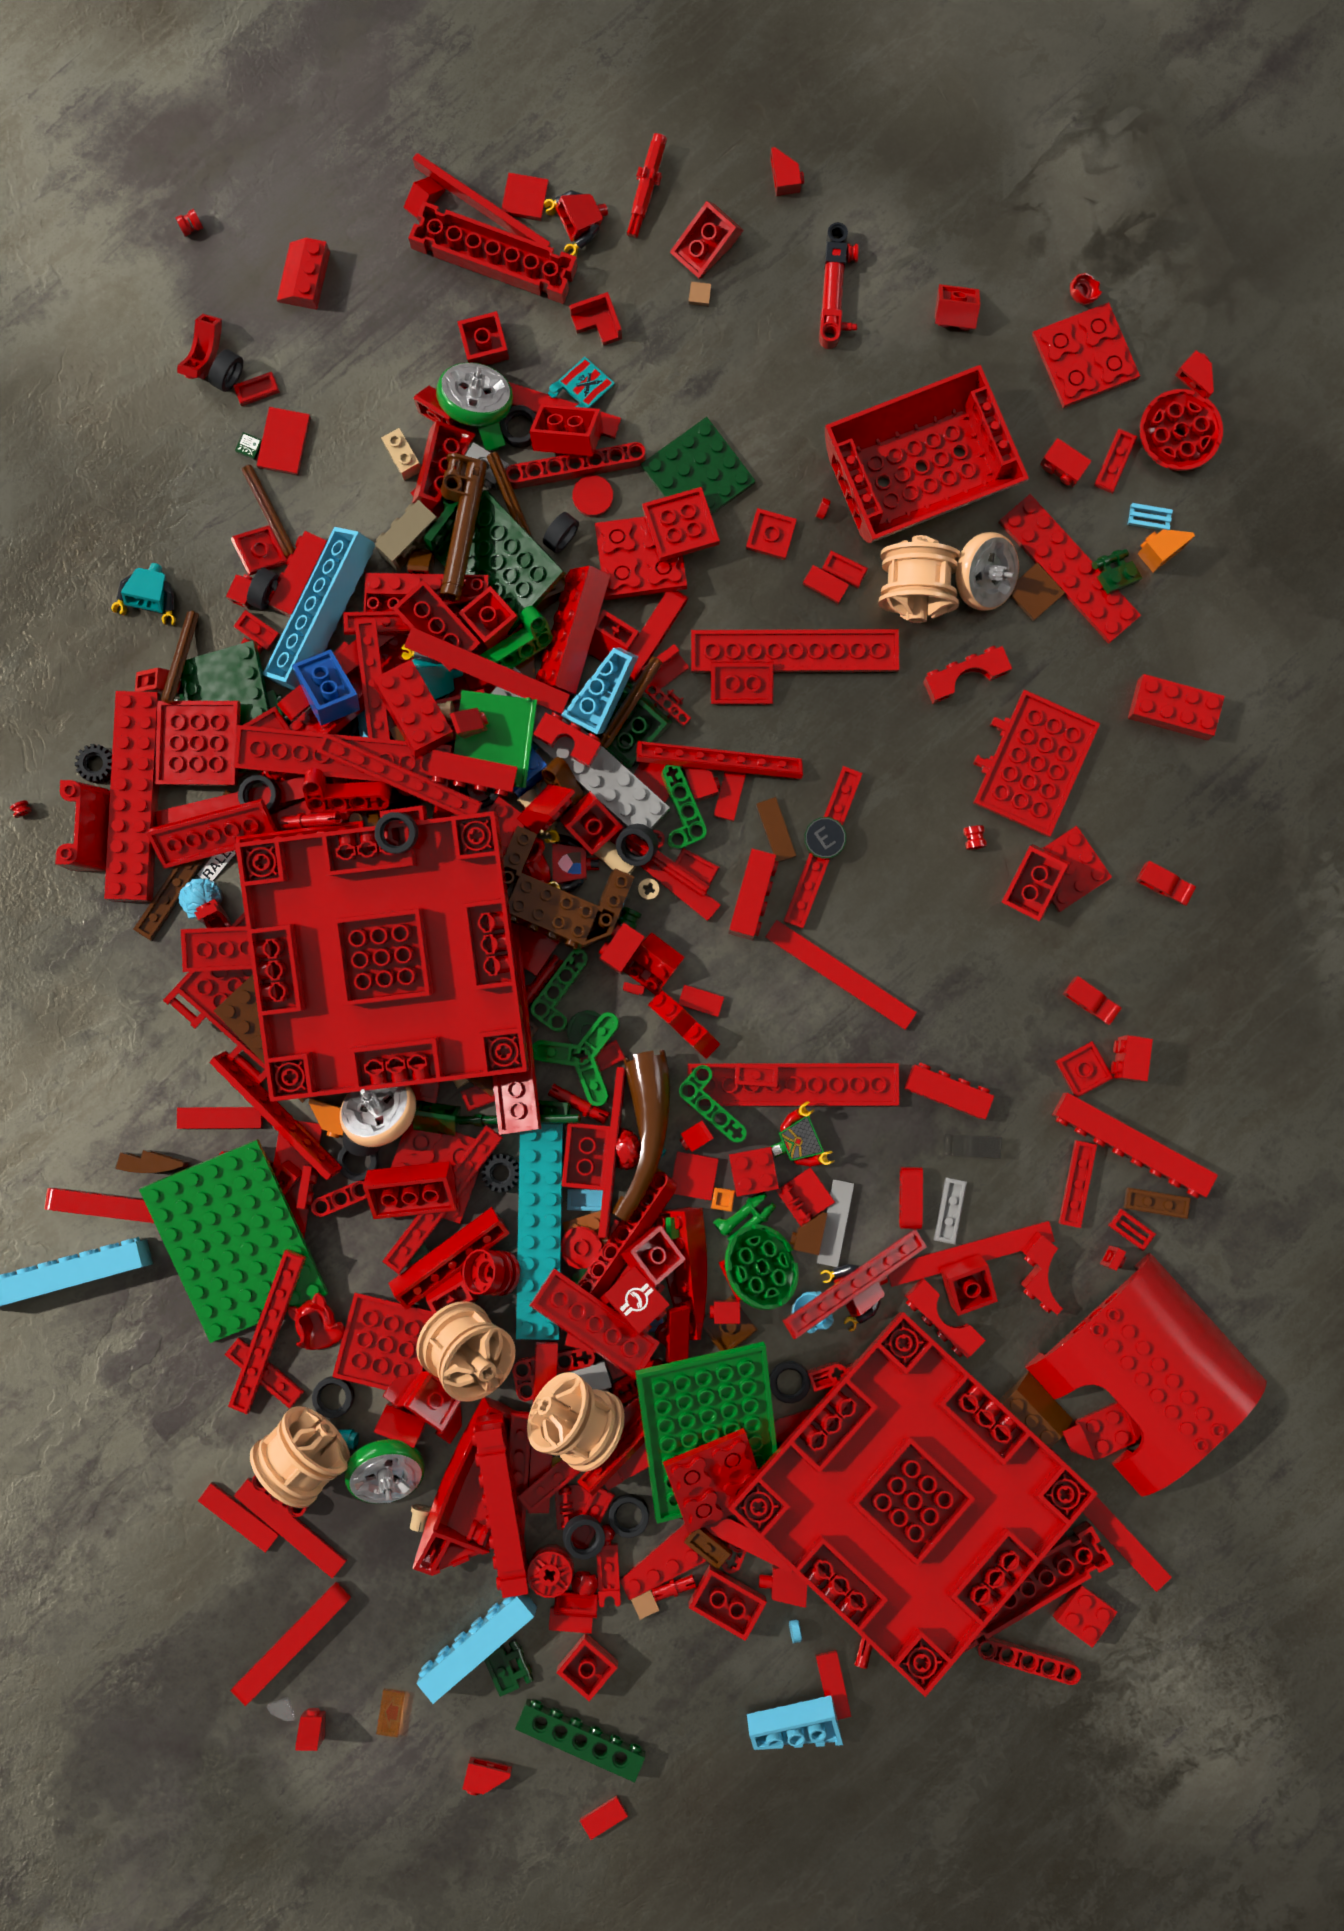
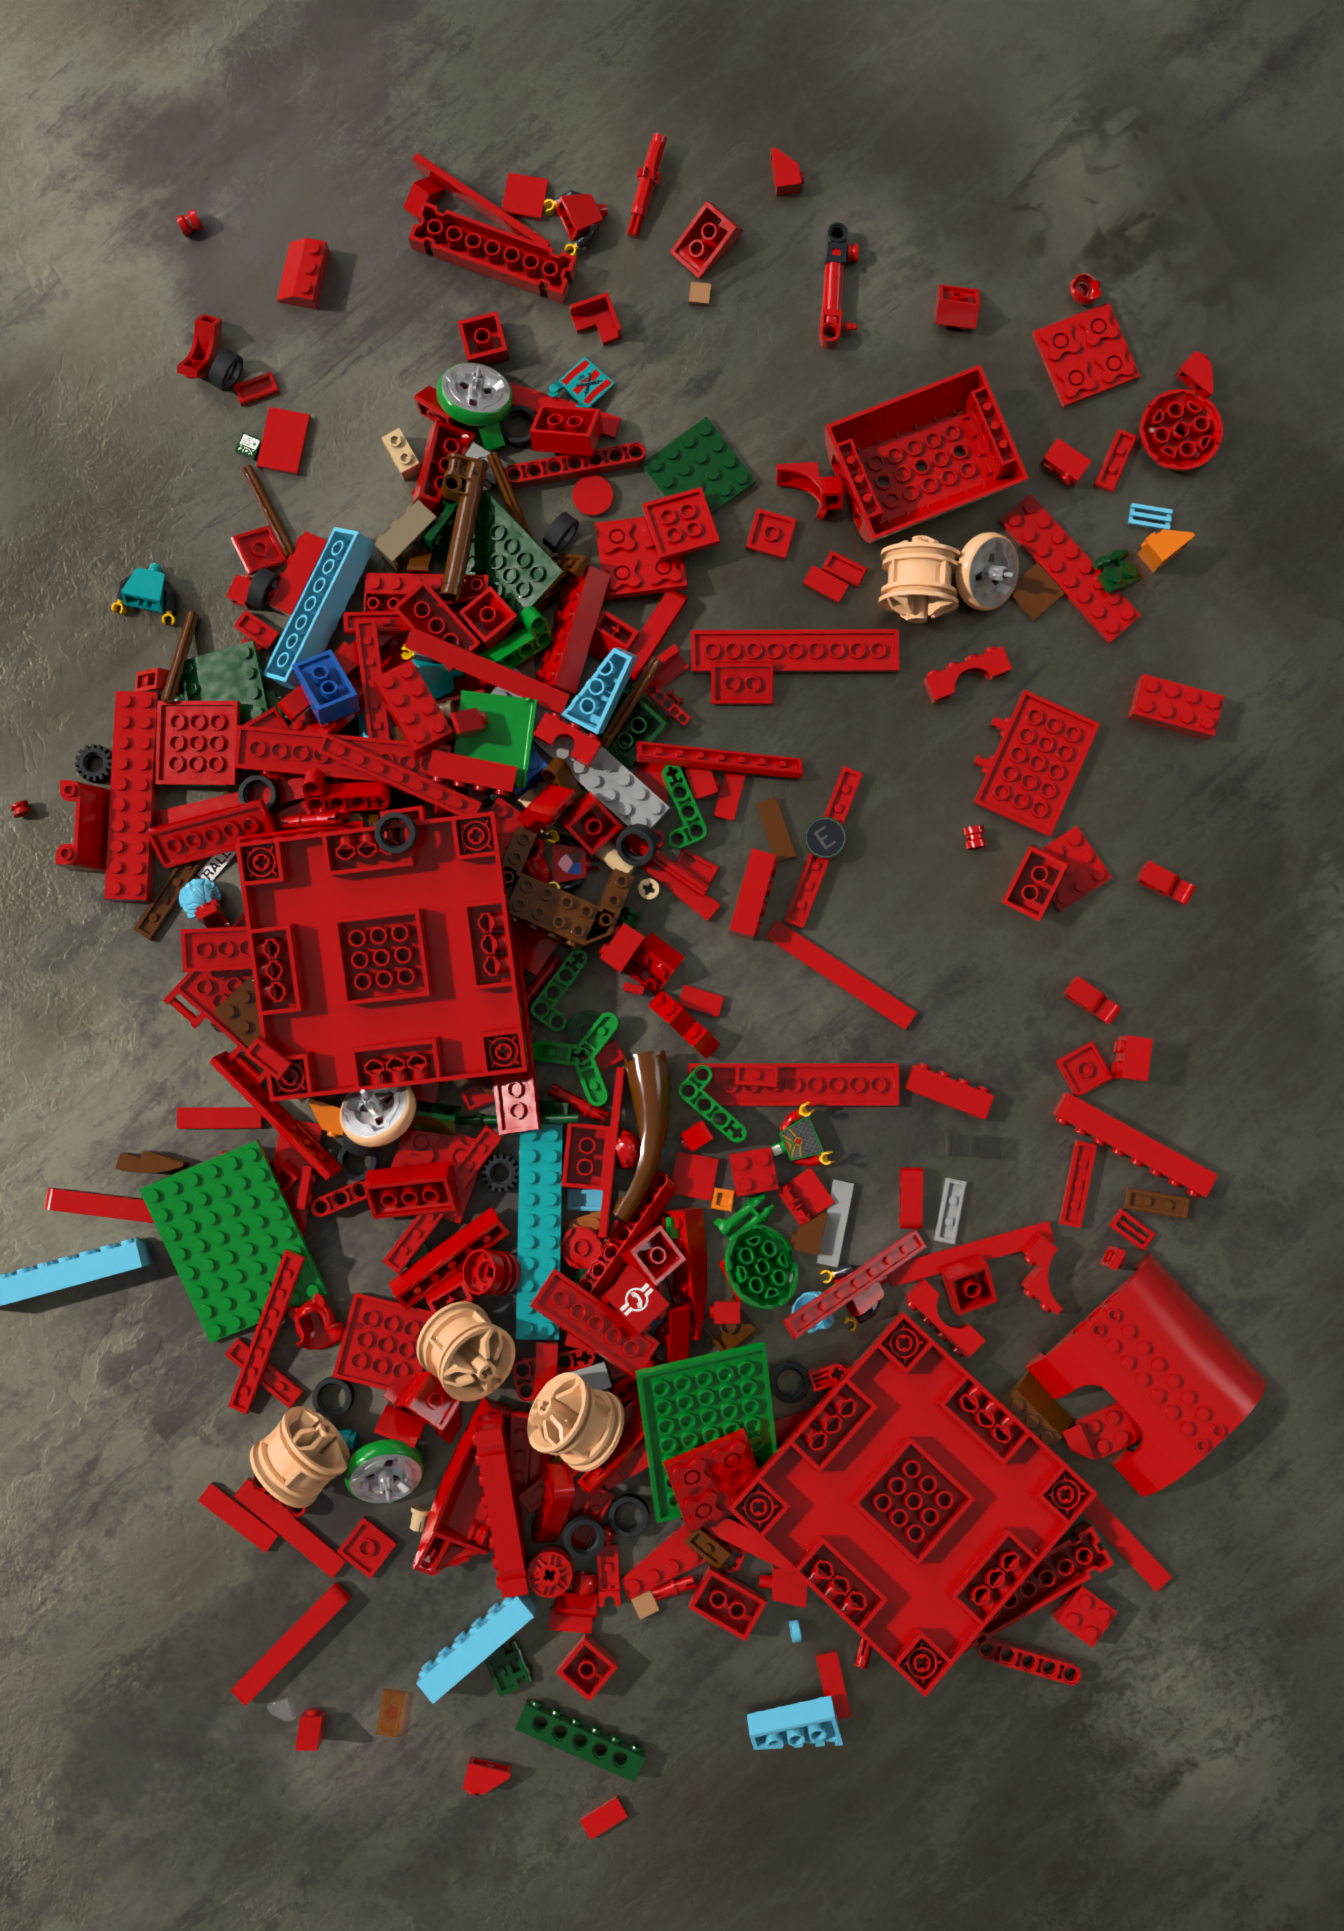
(268, 1058): none -> red tile
(367, 1547): none -> red tile
(555, 1503): none -> red beam
(572, 564): none -> reddish brown tile
(807, 478): none -> red arch

